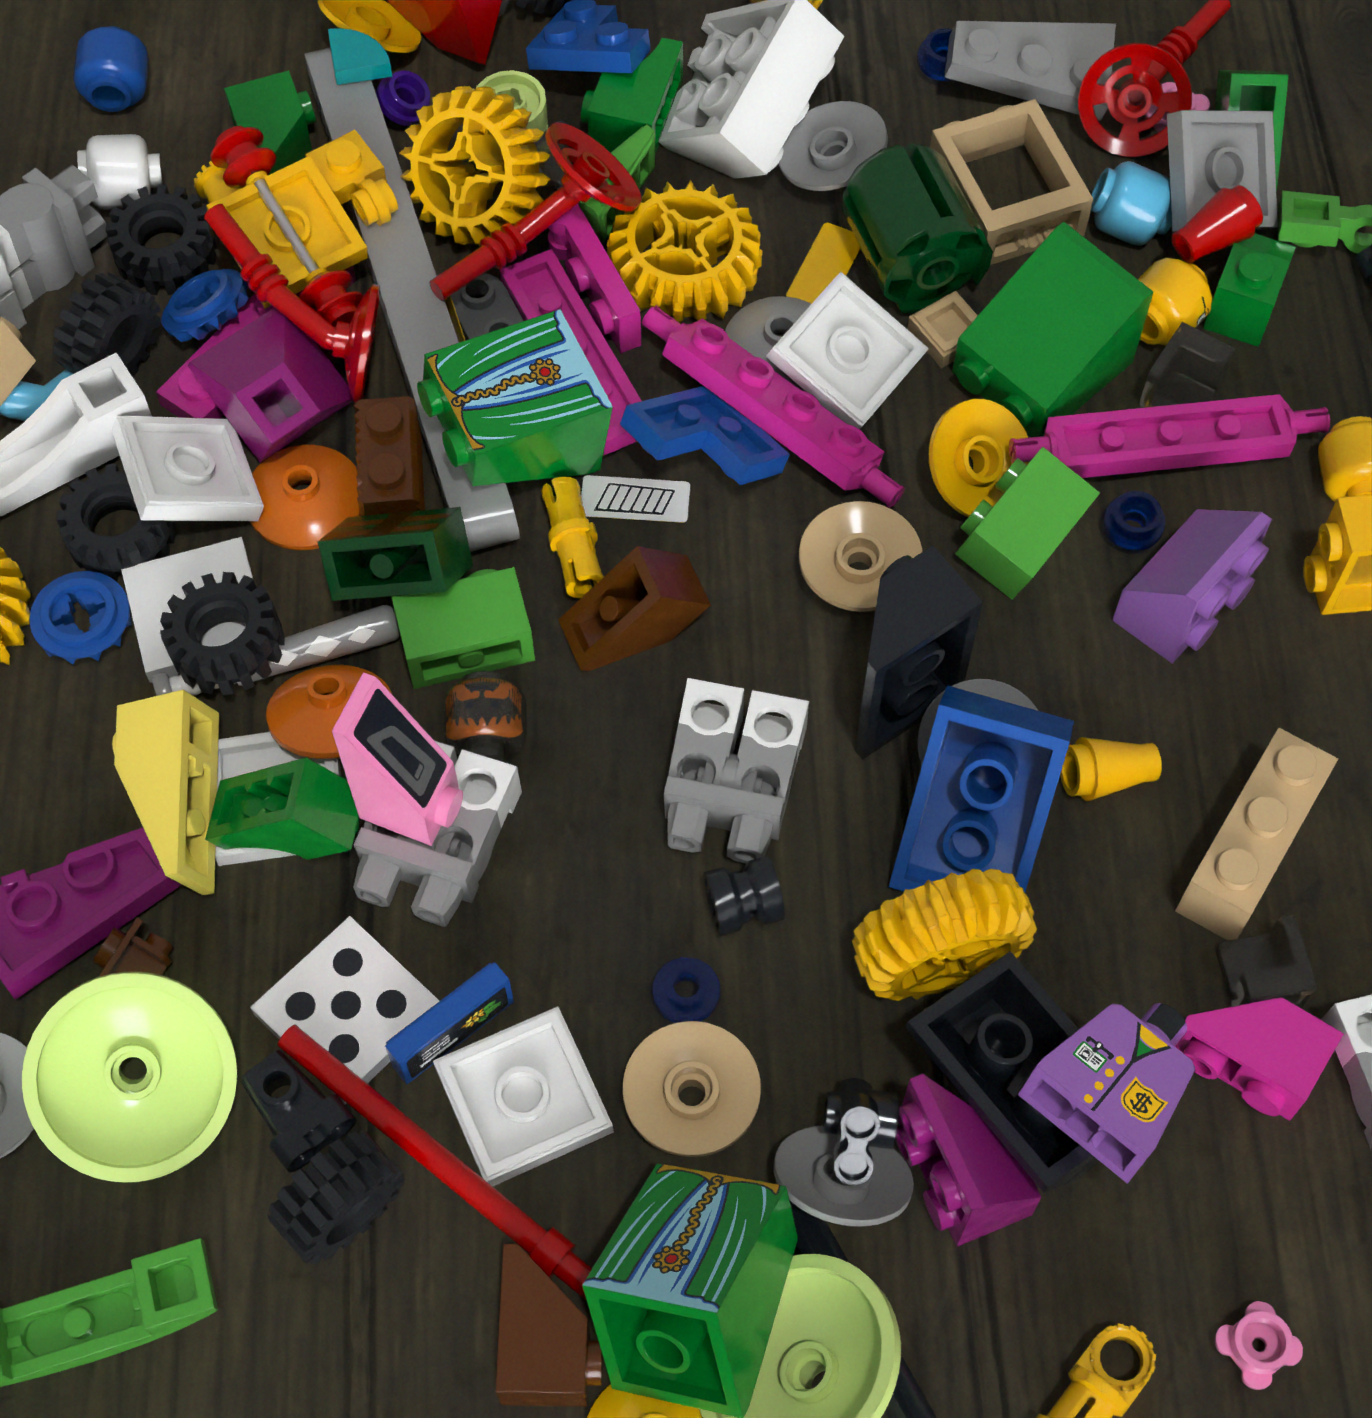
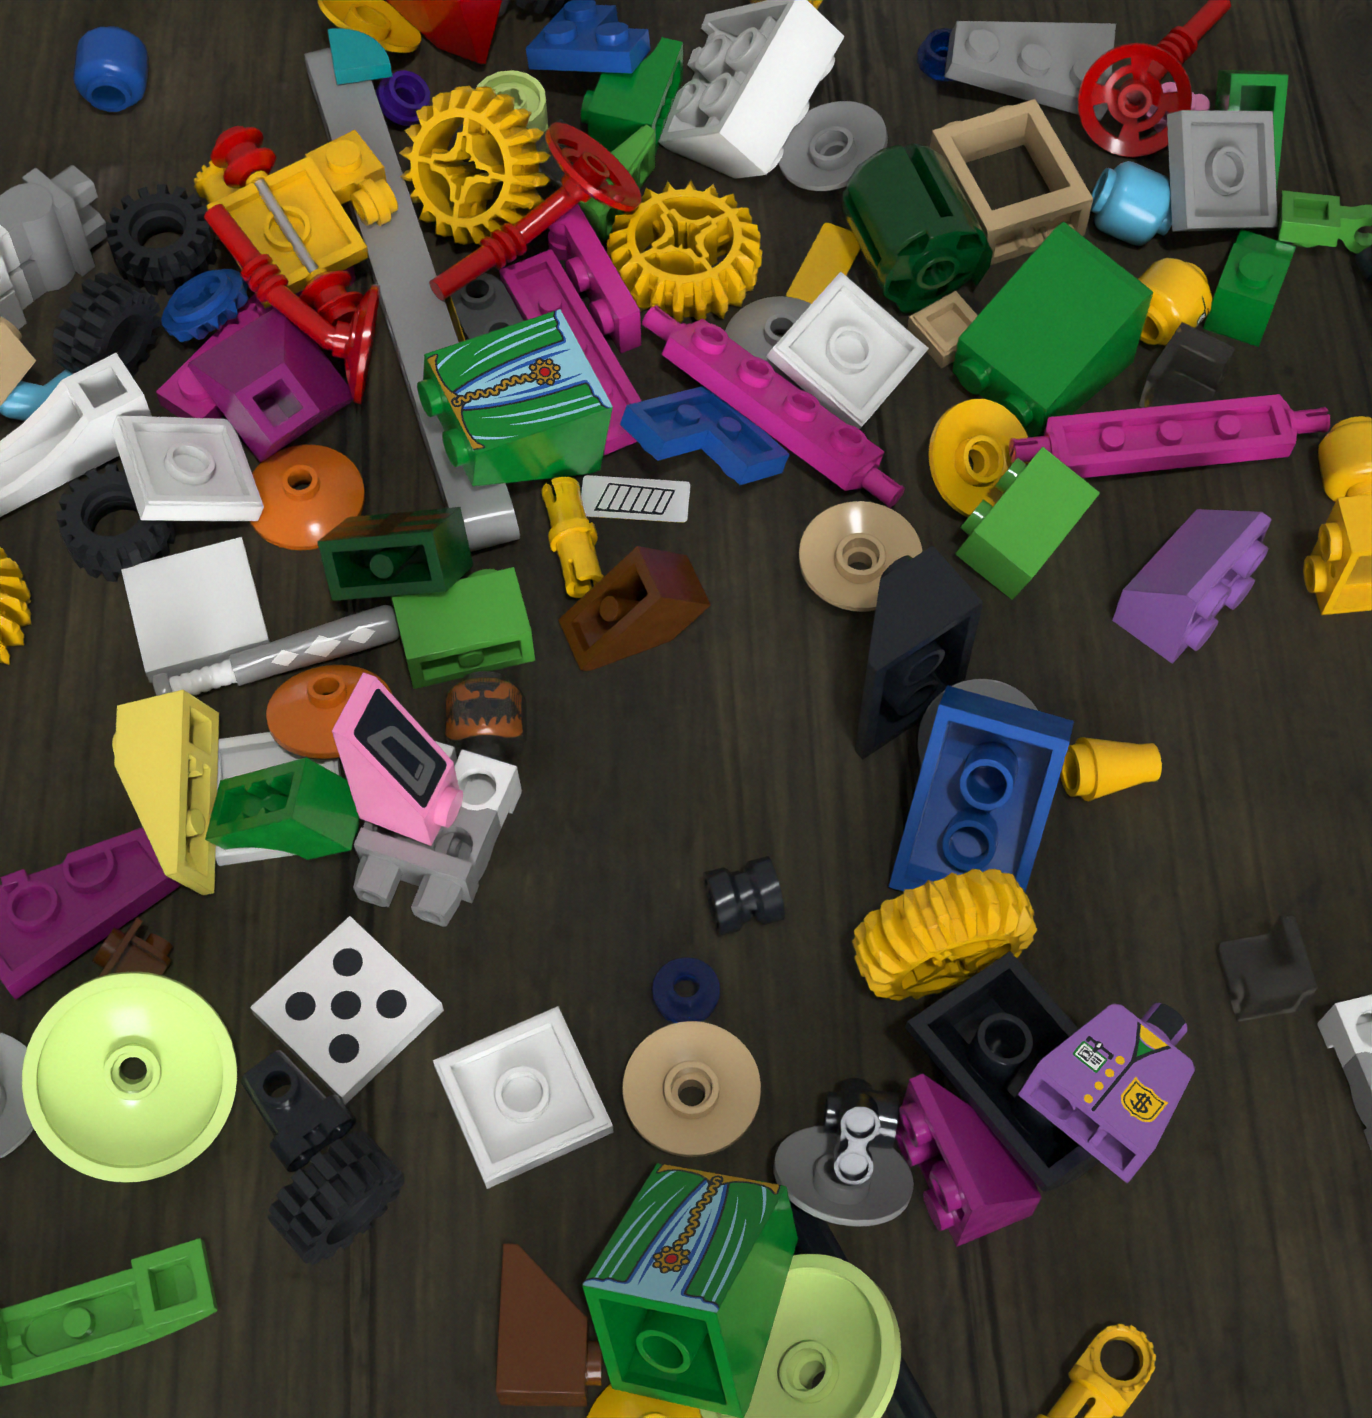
(53, 615): blue gear -> none
(119, 168): white head -> none
(209, 607): black tyre -> none
(277, 112): green slope -> none
(388, 456): reddish brown brick -> none
(449, 1022): blue tile -> none
(546, 1248): red bar -> none
(727, 789): light grey hips -> none
(1139, 508): clear blue plate -> none
(1219, 224): red cone -> none
(1256, 835): tan arch -> none
(1262, 1324): bright pink plate -> none
(1263, 1050): dark pink slope -> none

